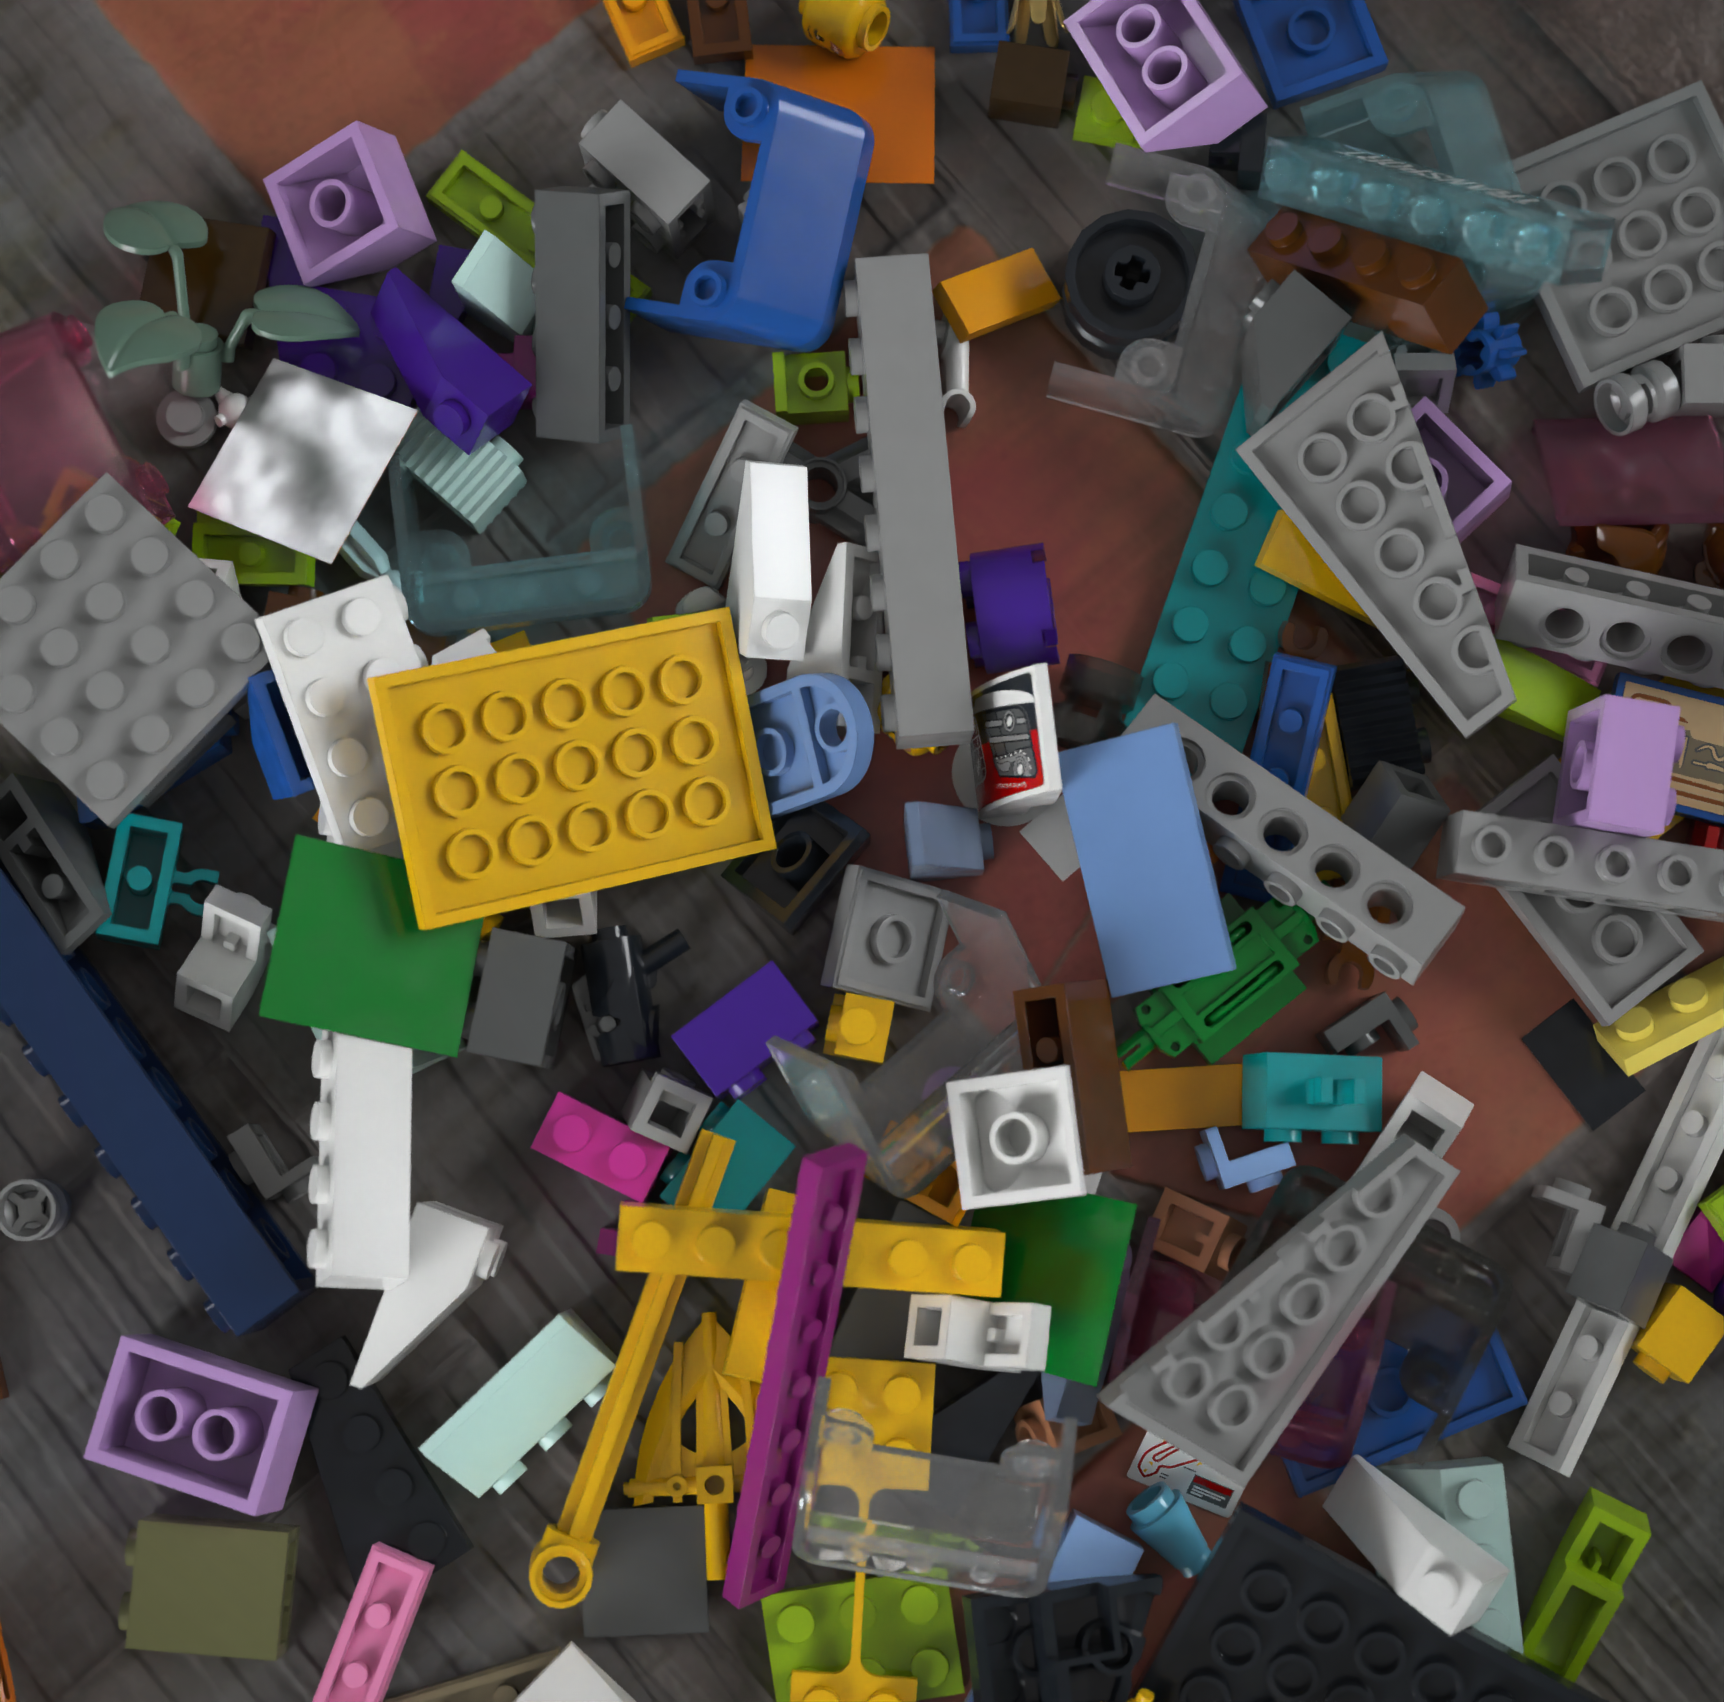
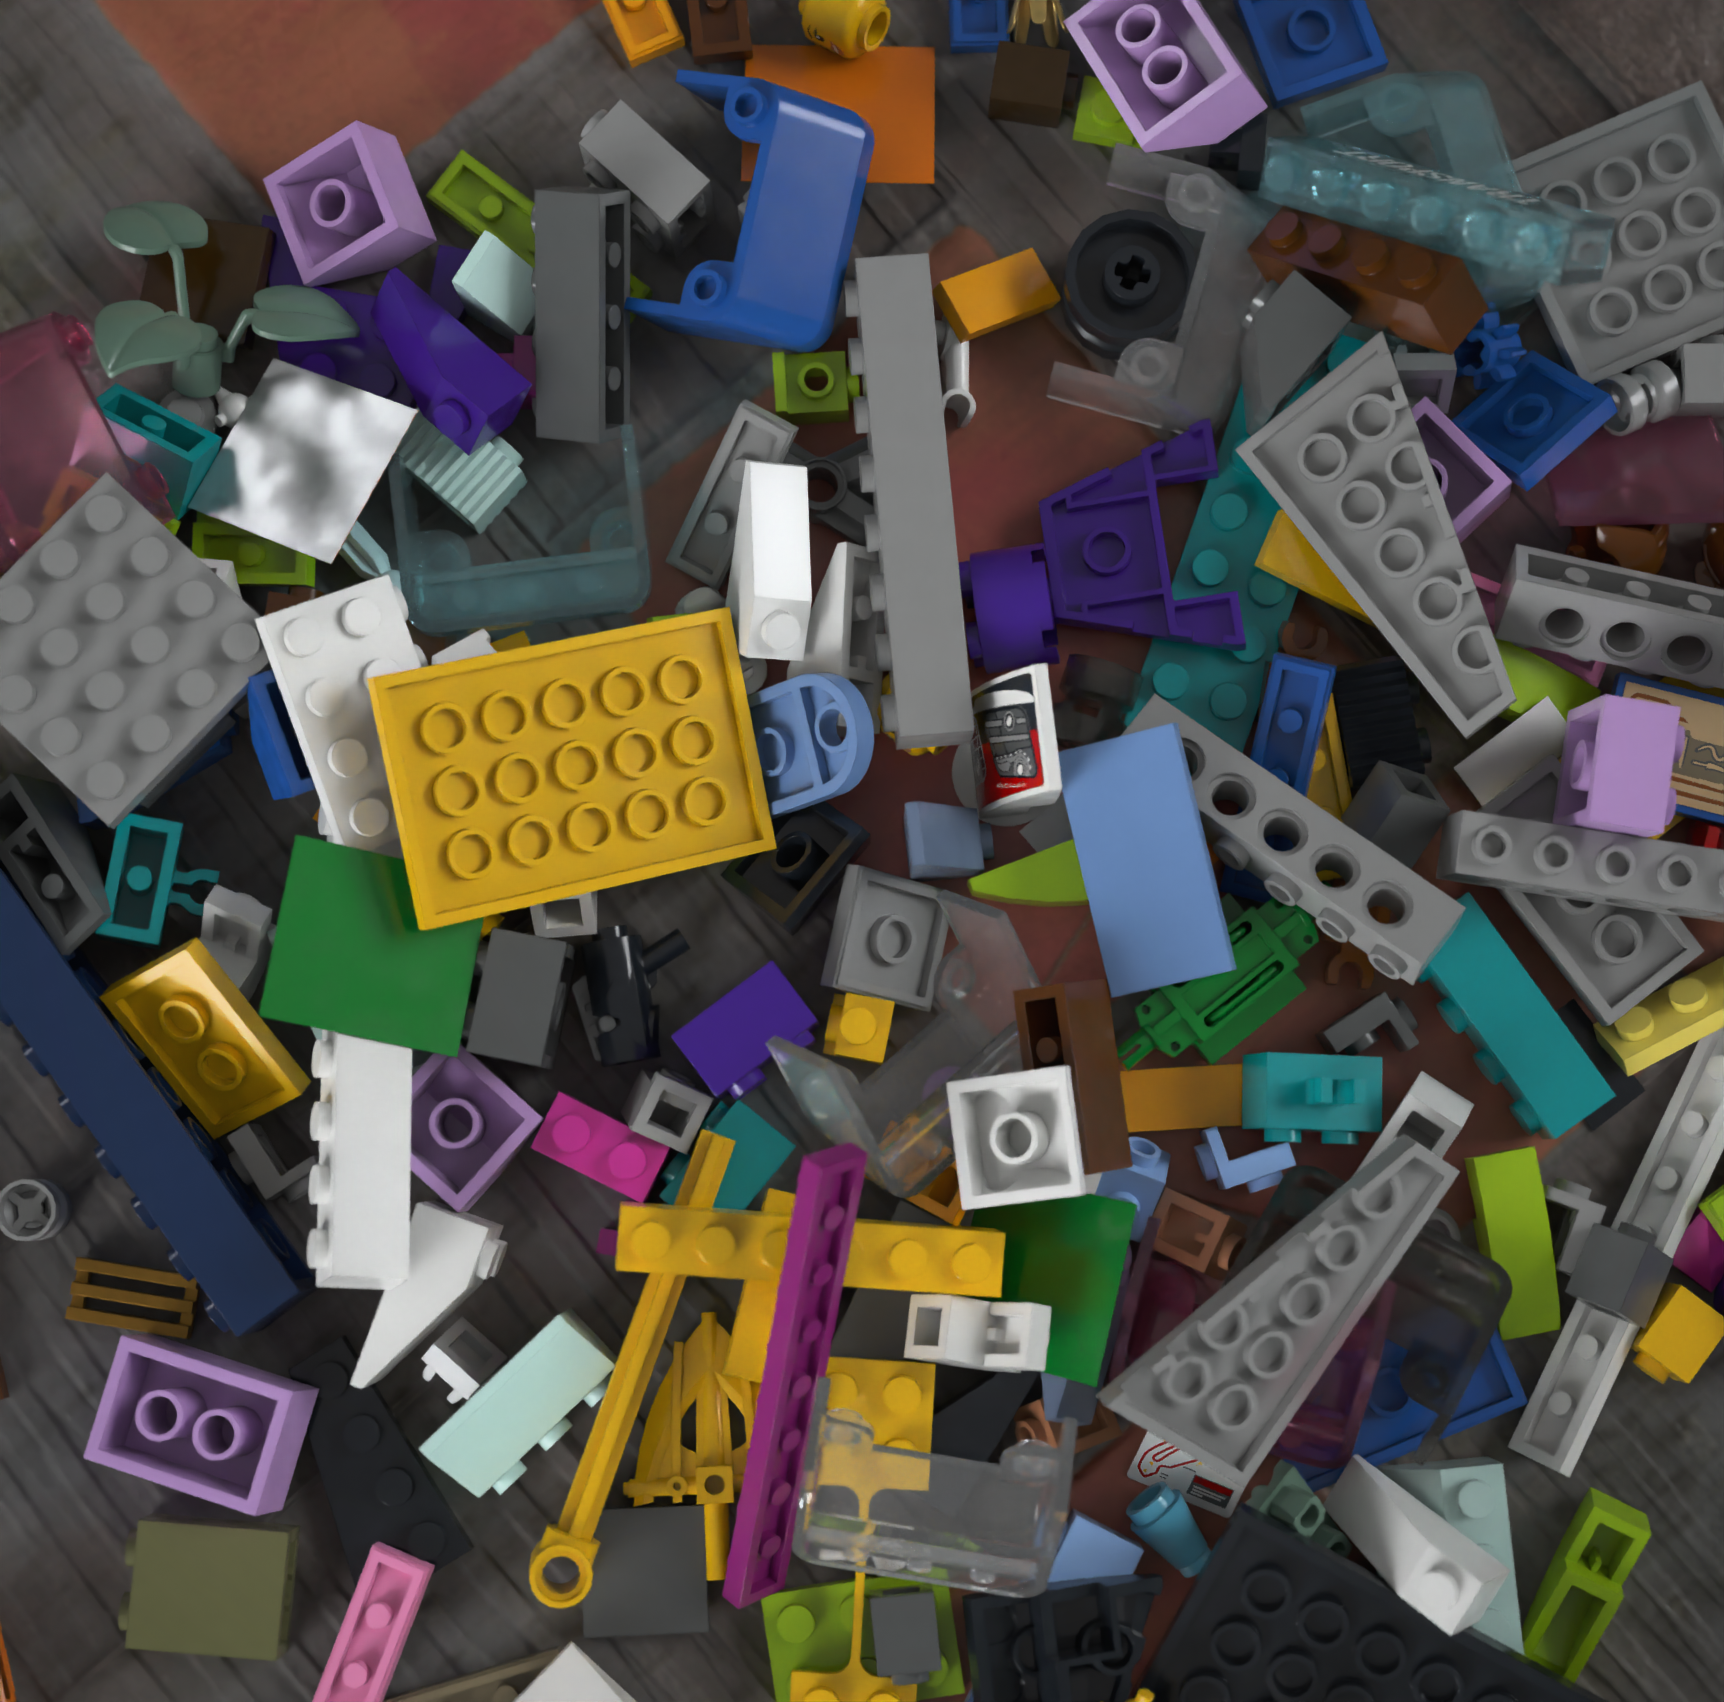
(82, 1289): none -> pearl gold tile
(164, 439): none -> teal brick
(205, 1038): none -> yellow plate
(462, 1359): none -> light grey tile
(465, 1127): none -> lavender slope
(905, 1633): none -> dark grey brick
(1041, 879): none -> lime slope
(1111, 551): none -> dark purple wing
(1139, 1183): none -> light blue bracket
(1296, 1506): none -> sand green hips
(1513, 1028): none -> teal brick
(1514, 751): none -> white sticker
(1516, 1234): none -> lime slope
(1535, 418): none -> blue plate

